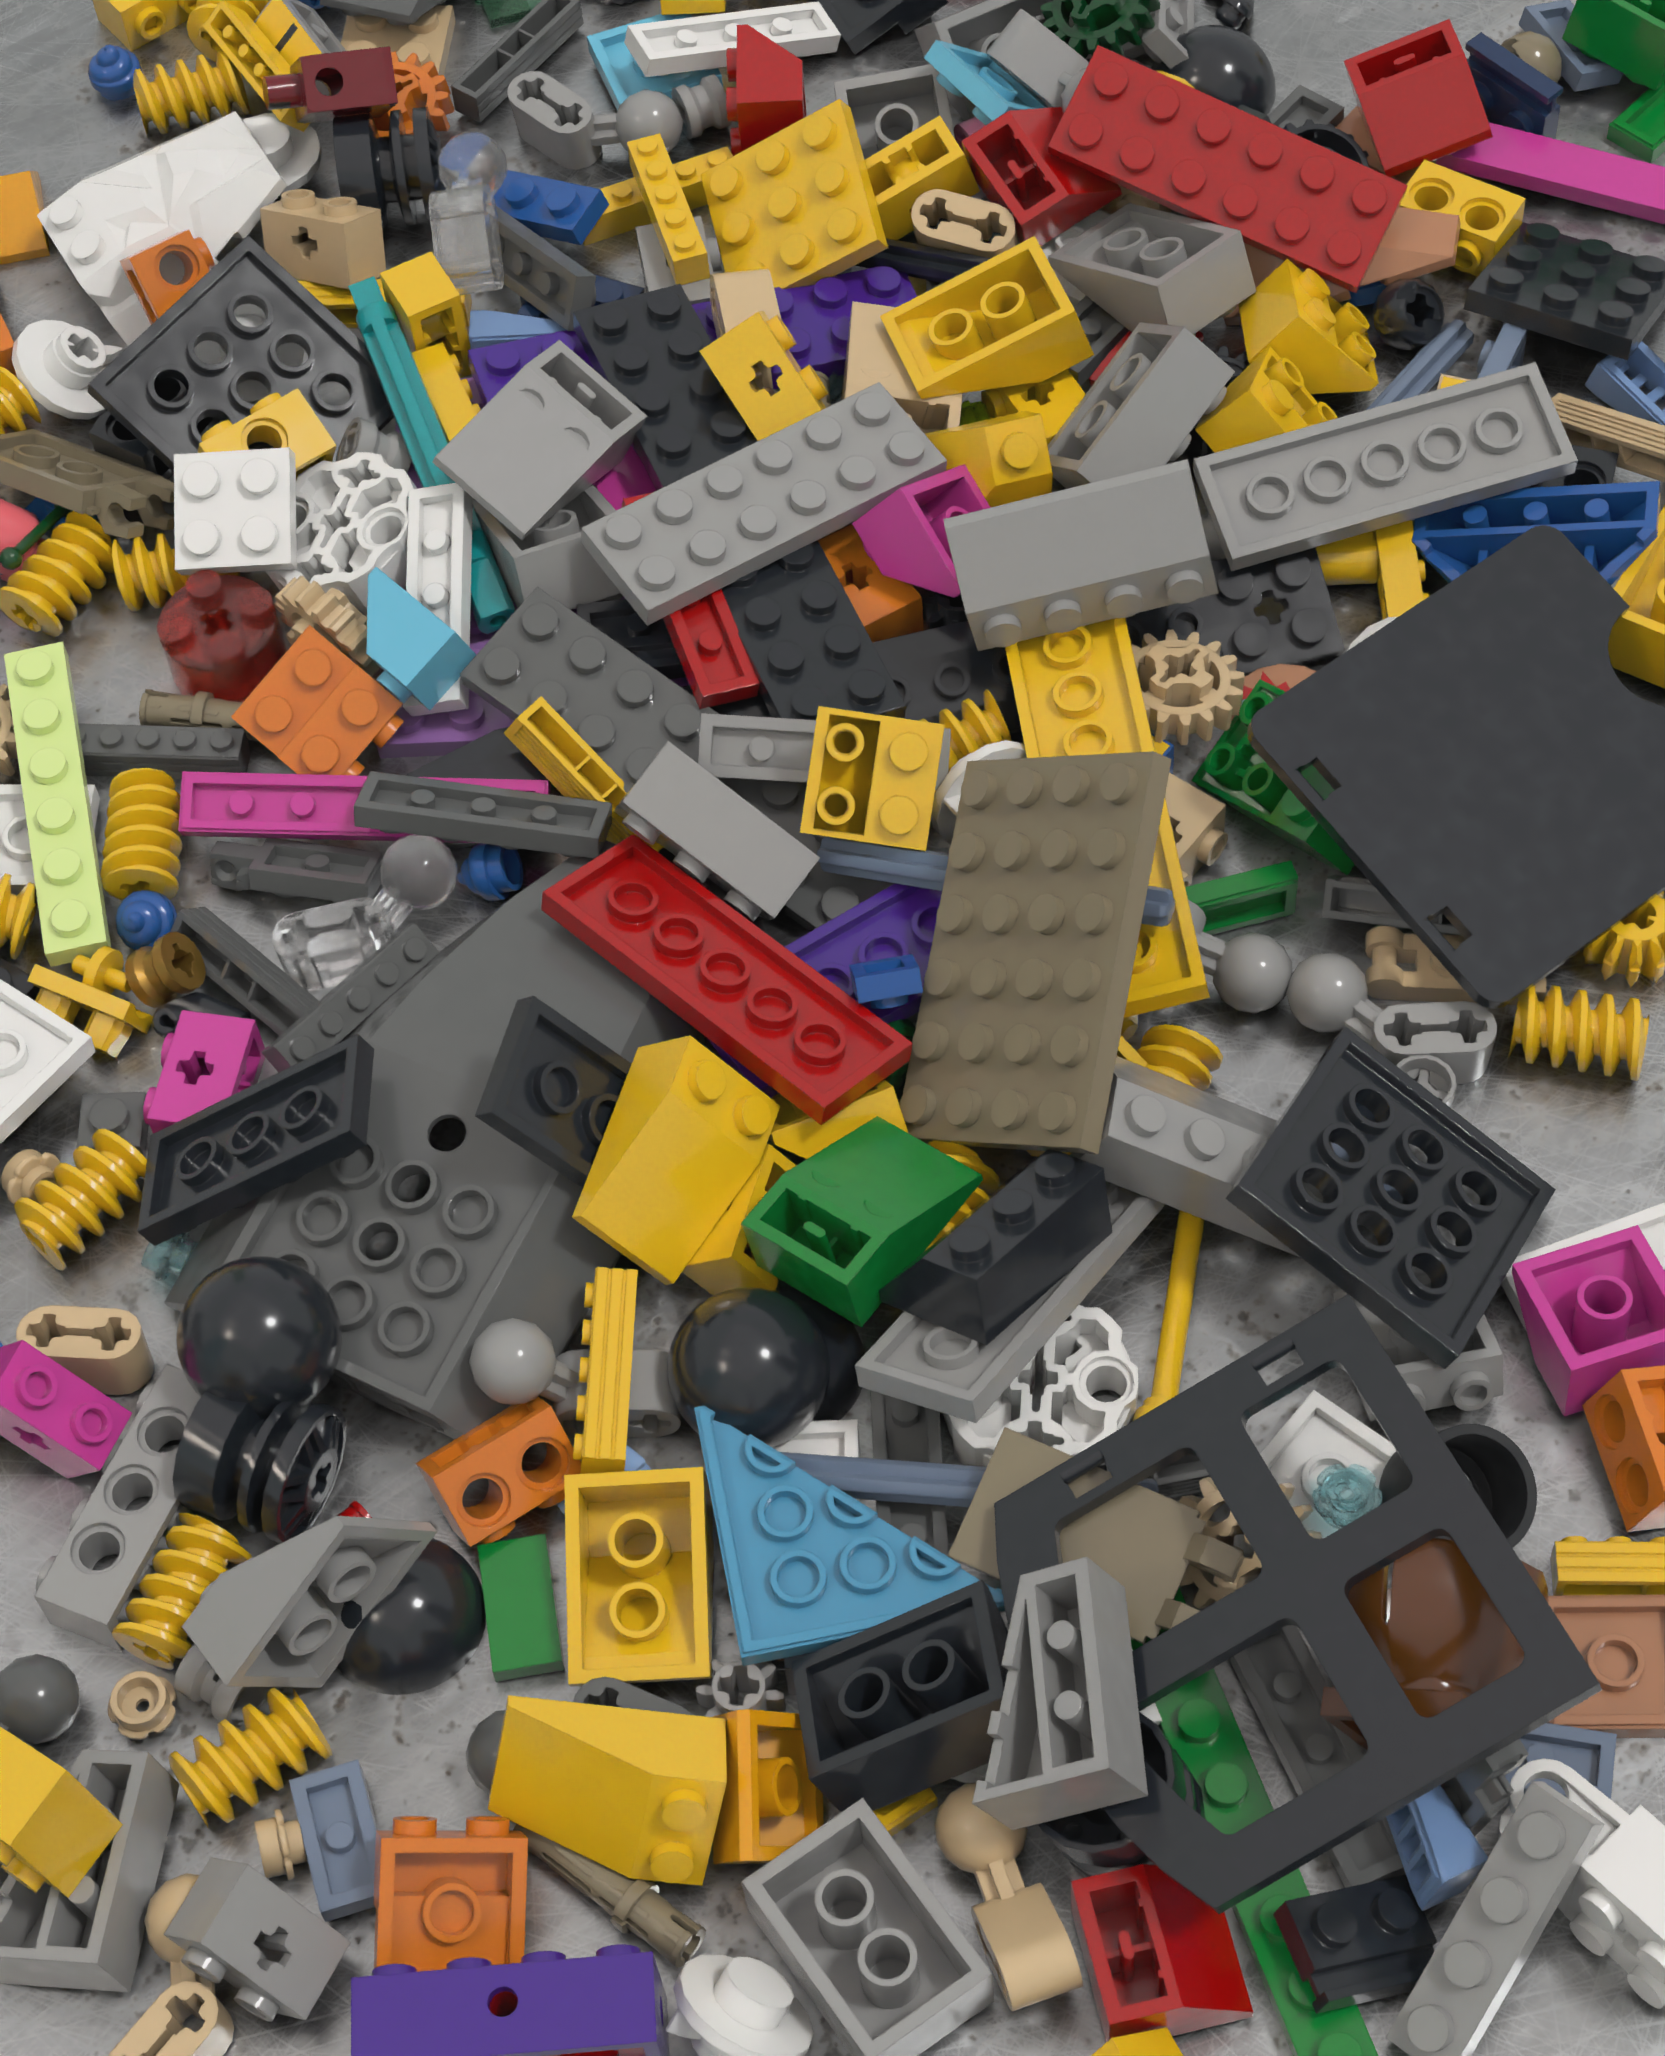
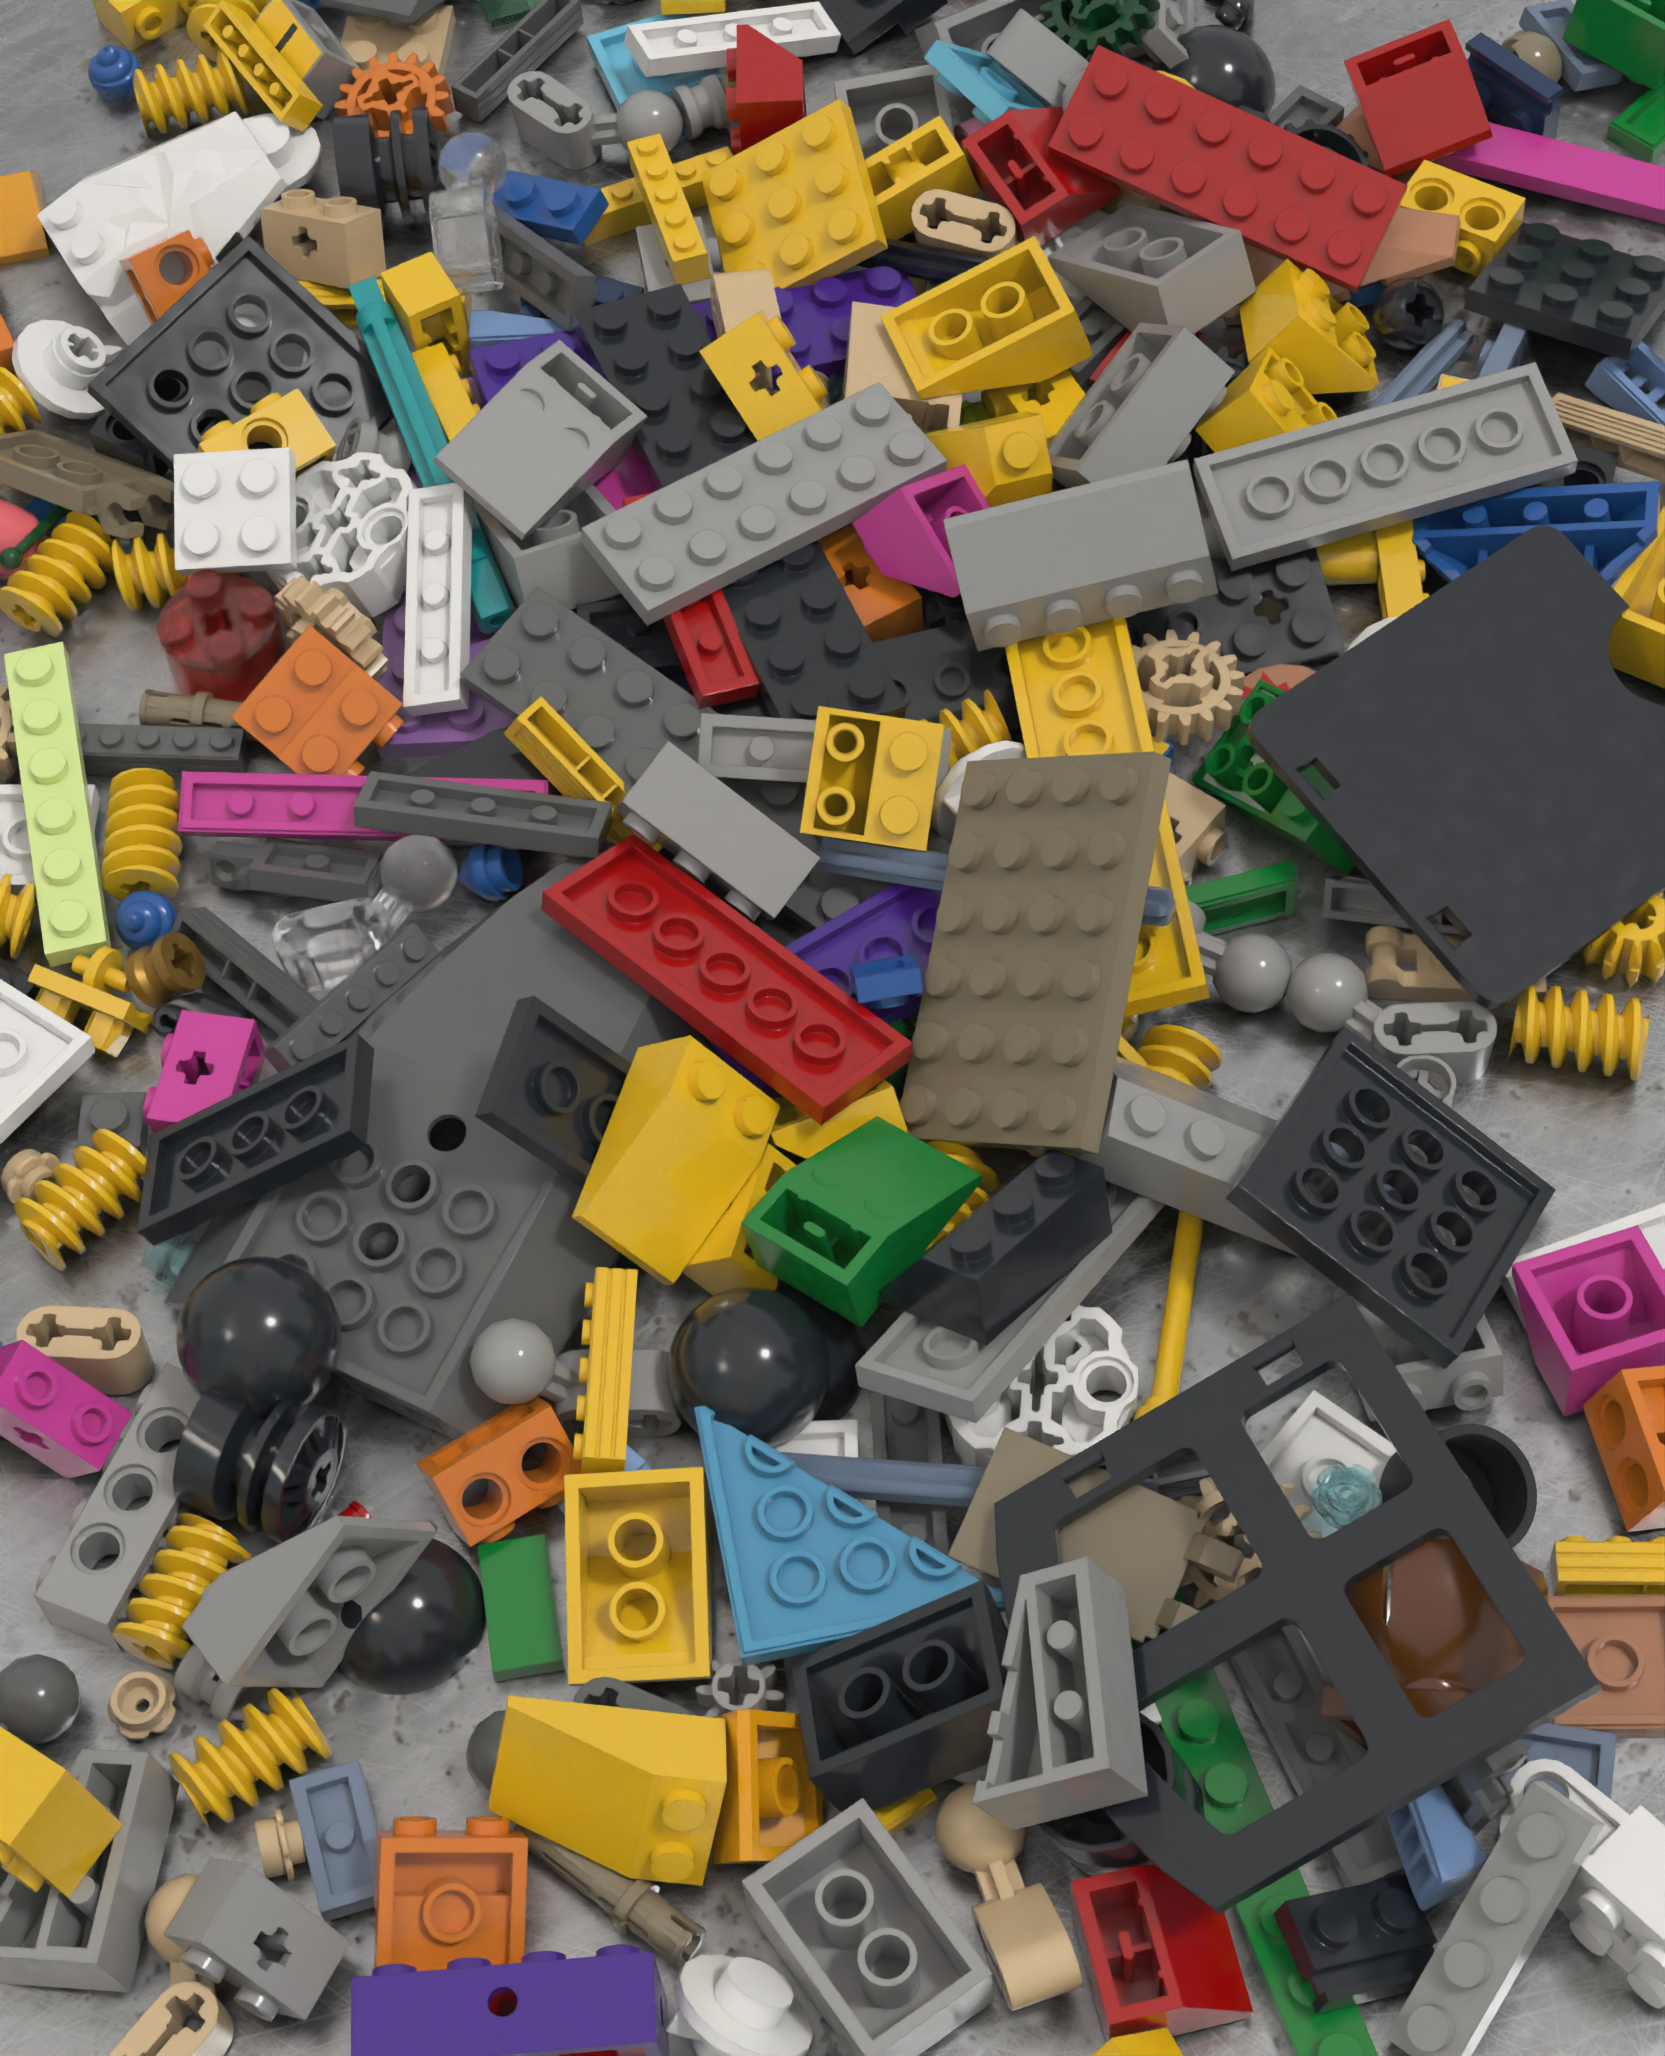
(355, 79): dark red torso -> none
(411, 644): medium azure slope -> none

